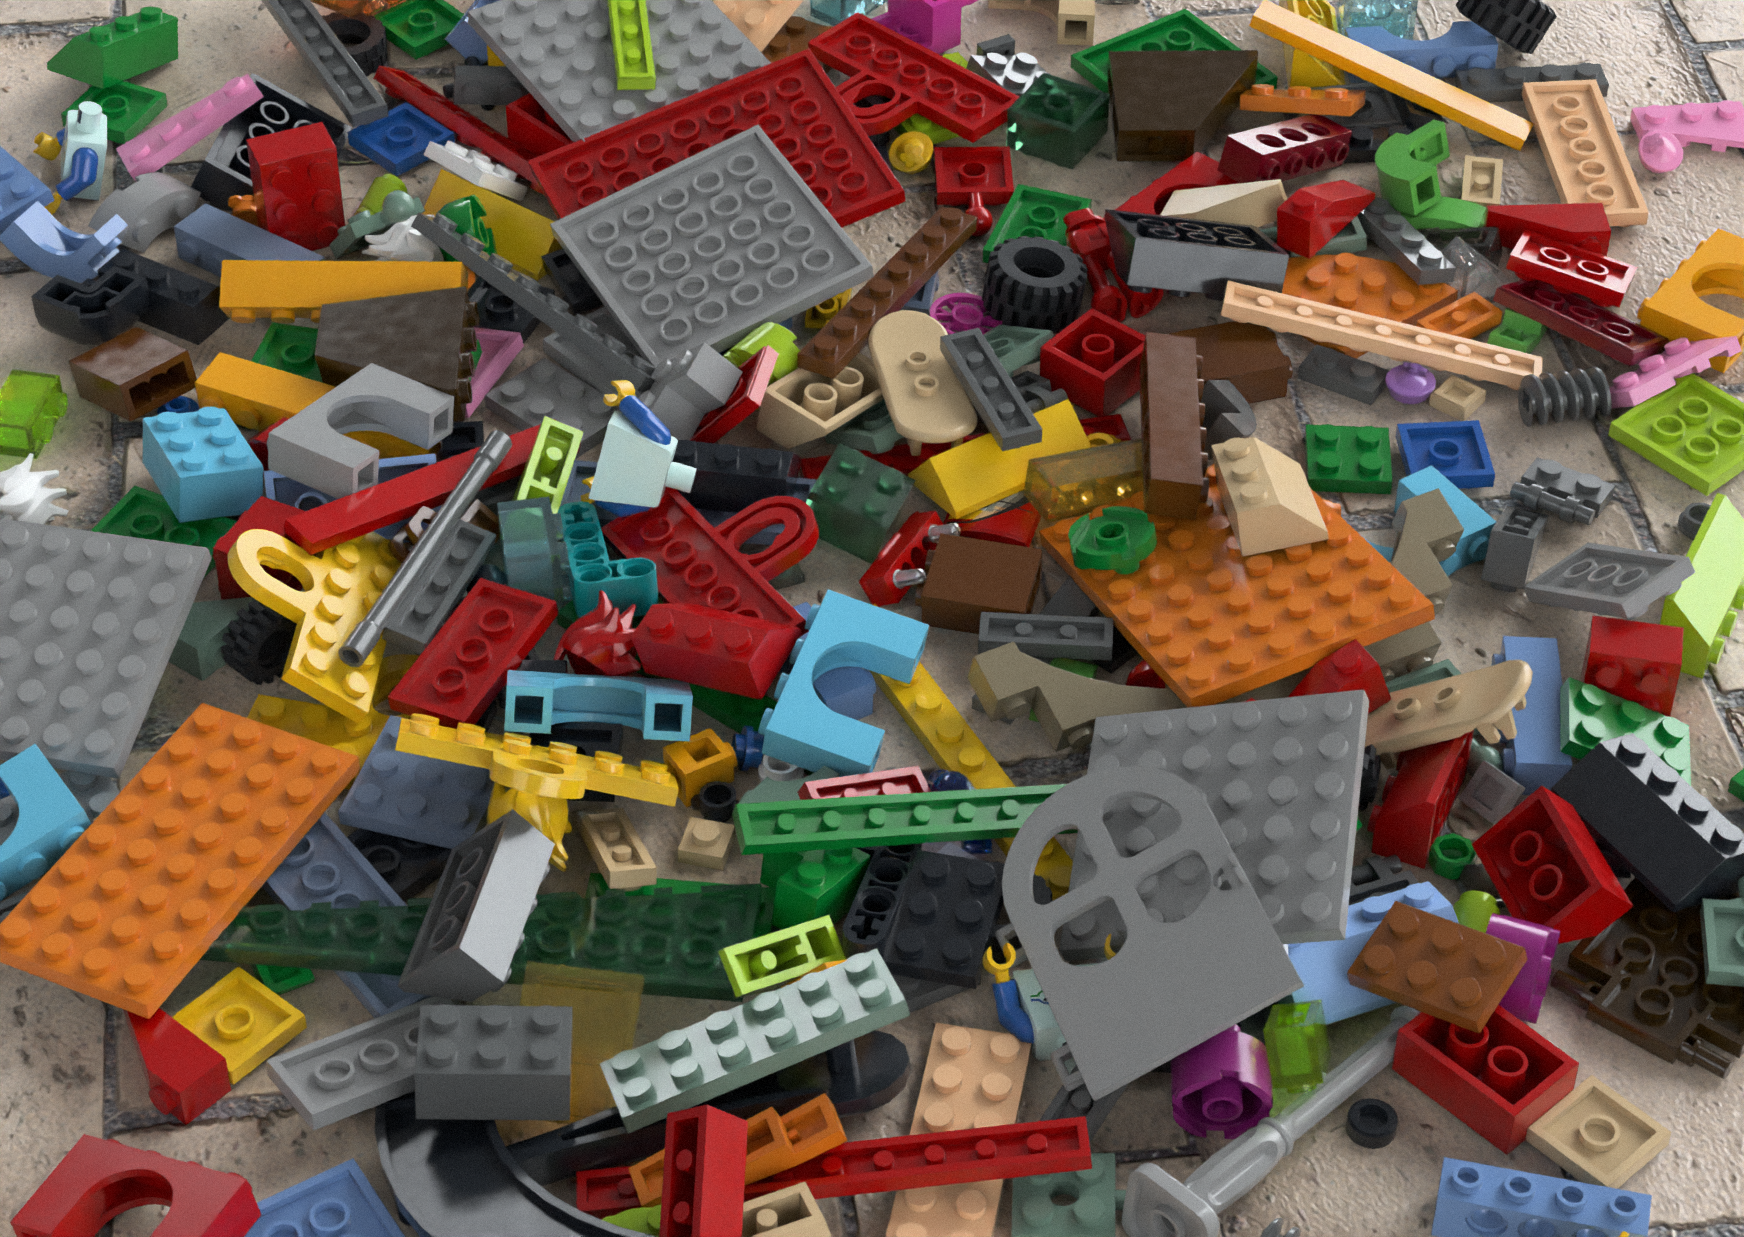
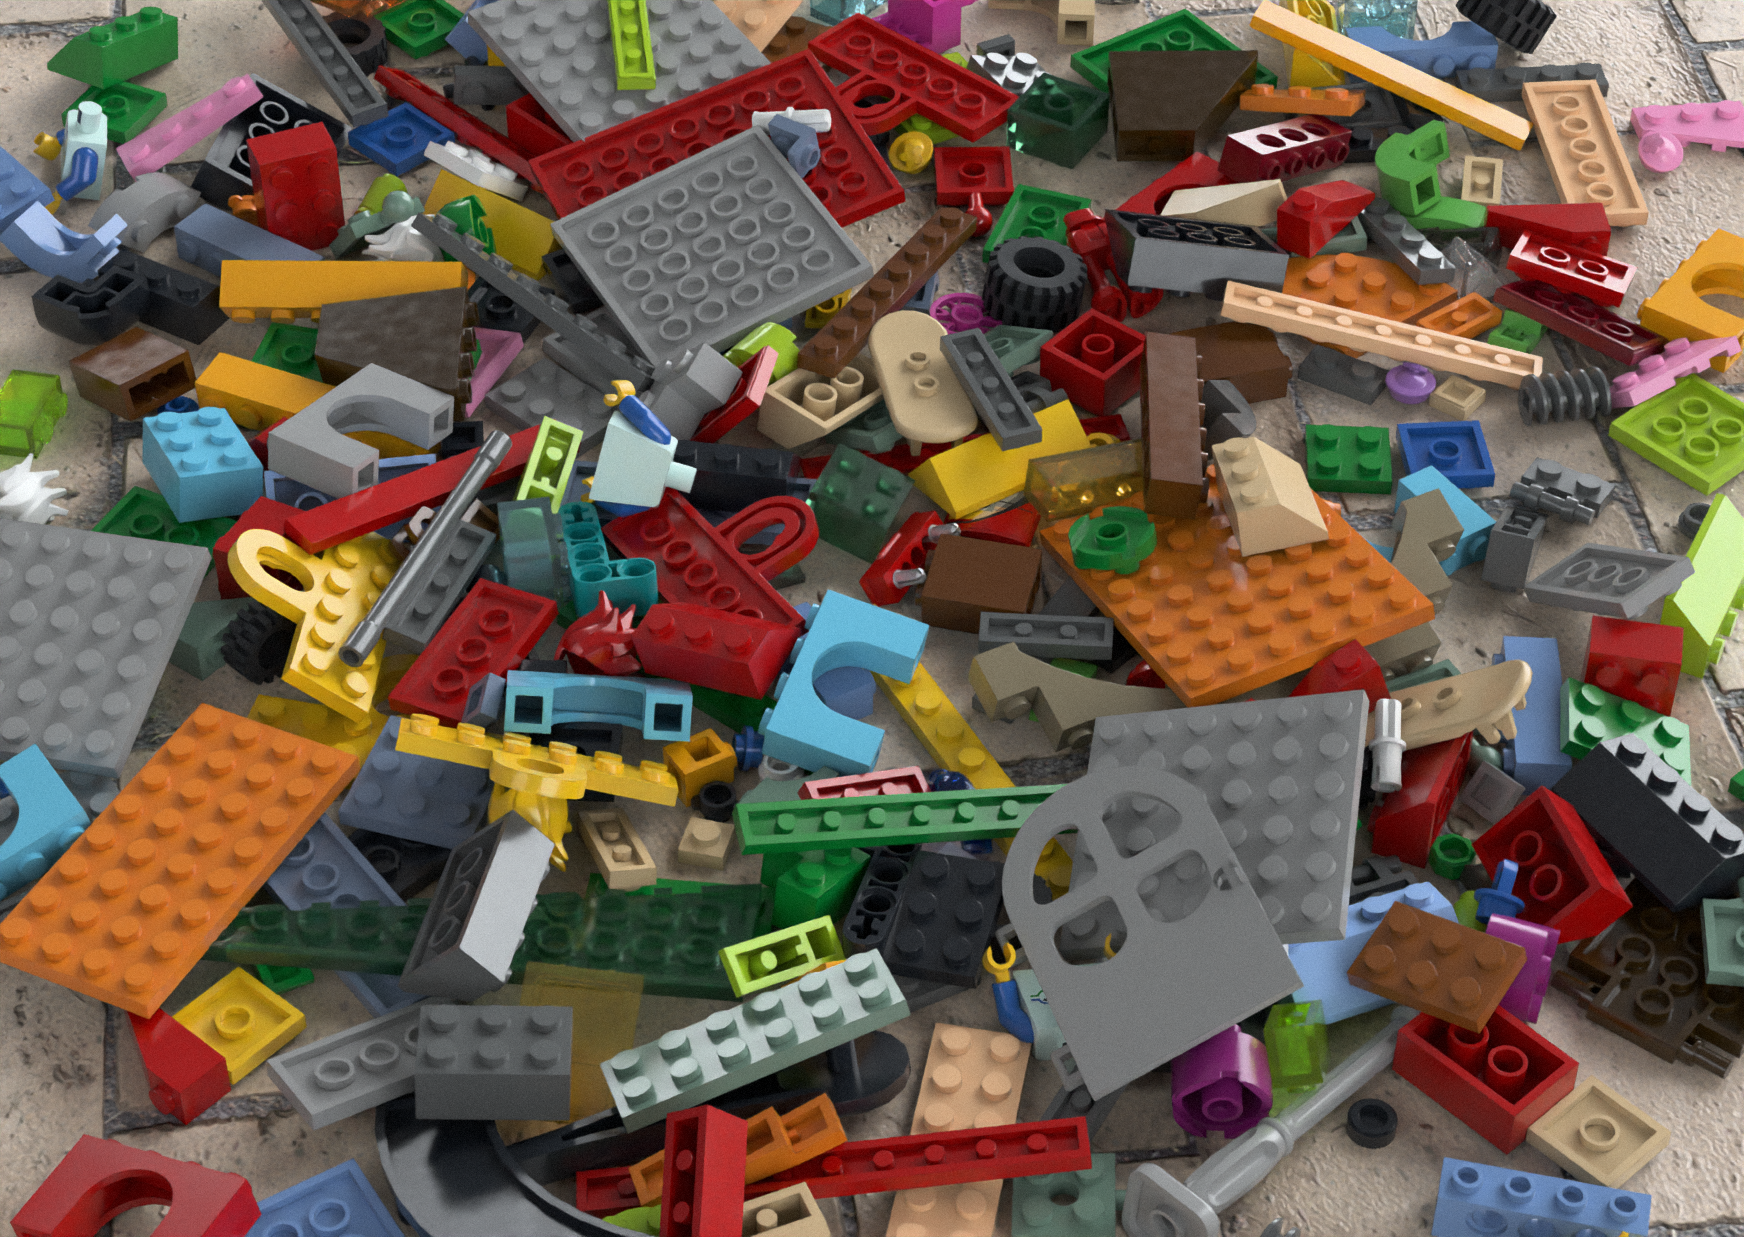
(485, 701): none -> sand blue plate
(796, 143): none -> sand blue bracket
(818, 118): none -> white axle
(1387, 746): none -> white axle
(1499, 897): none -> blue piece

